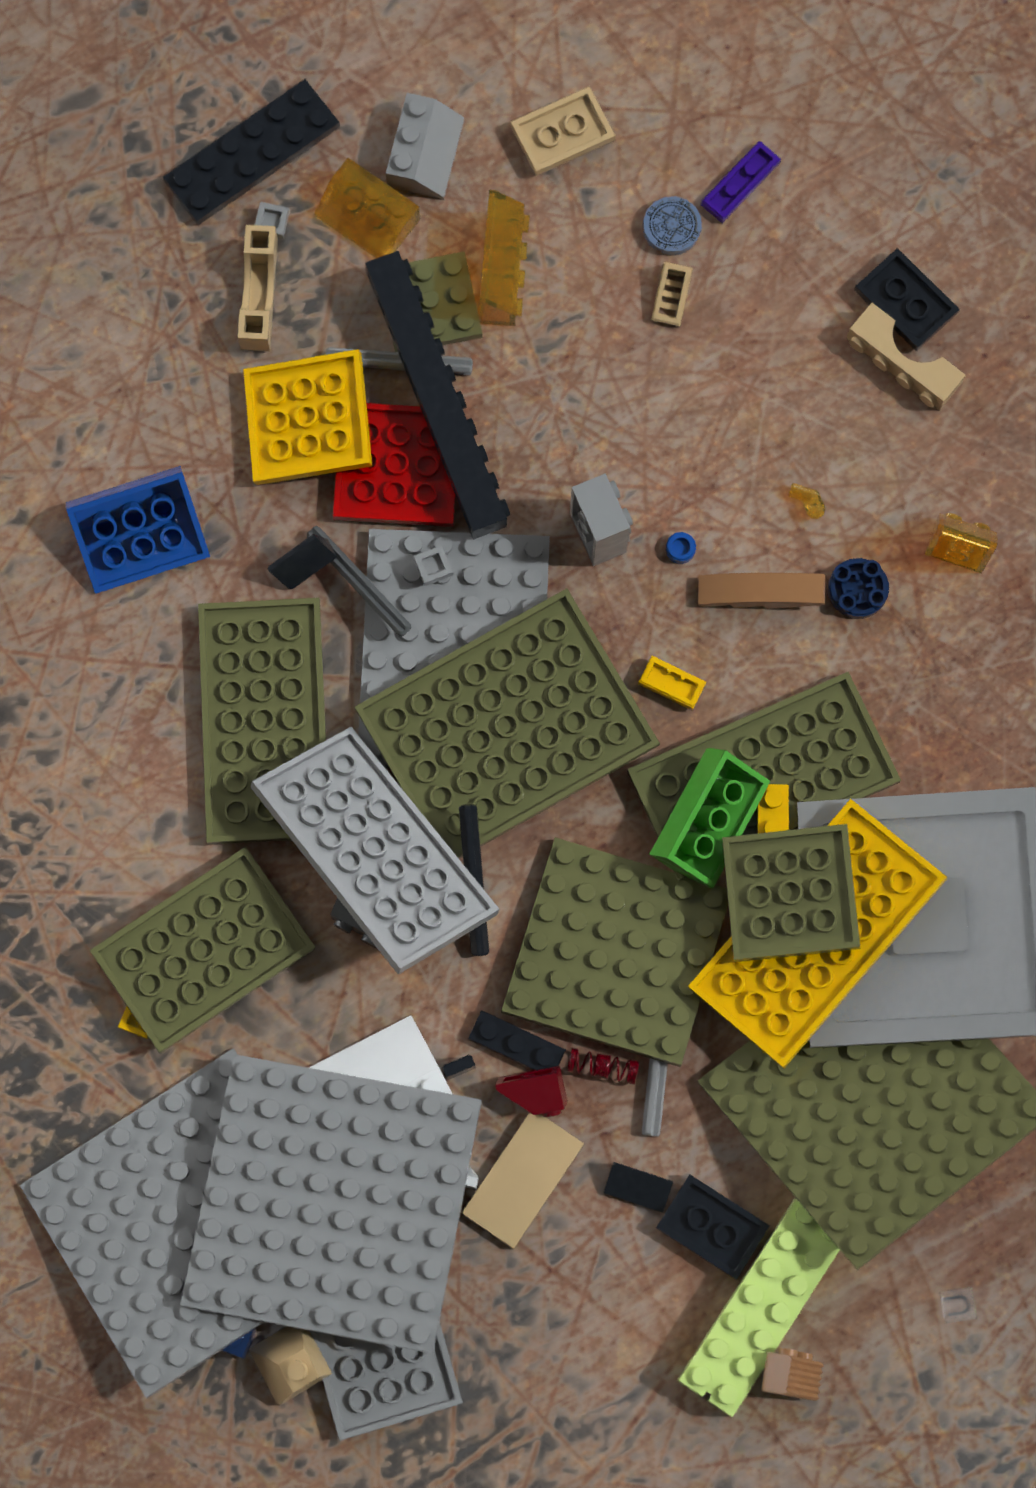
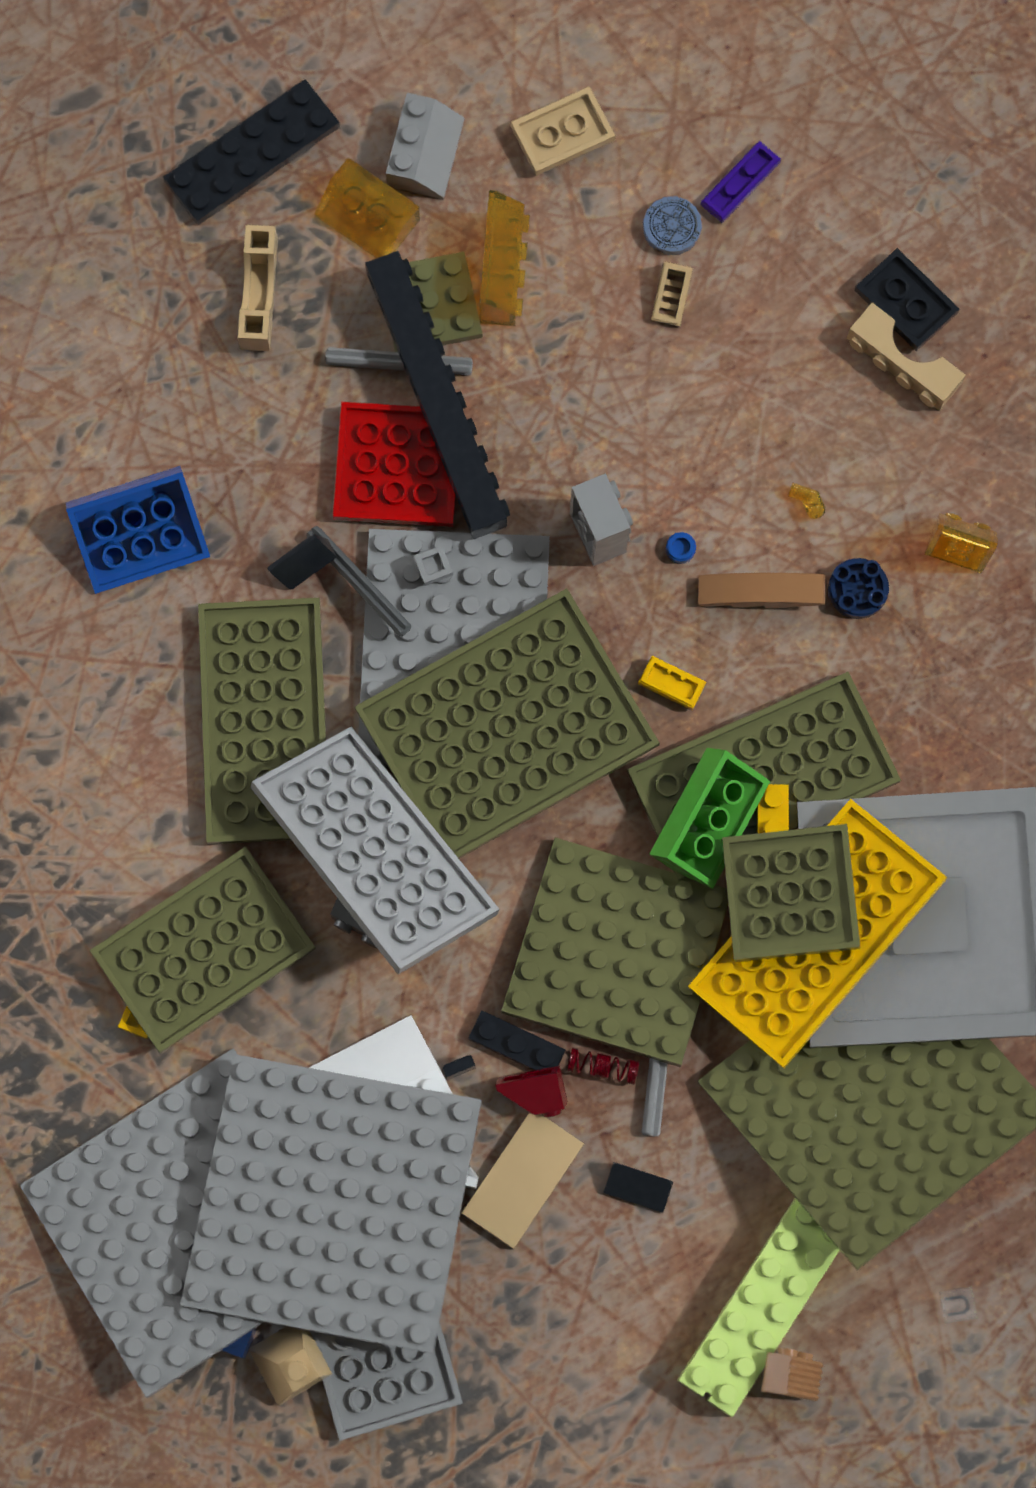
(273, 216): light grey plate -> none
(307, 417): yellow plate -> none
(473, 862): black axle -> none
(712, 1227): black plate -> none

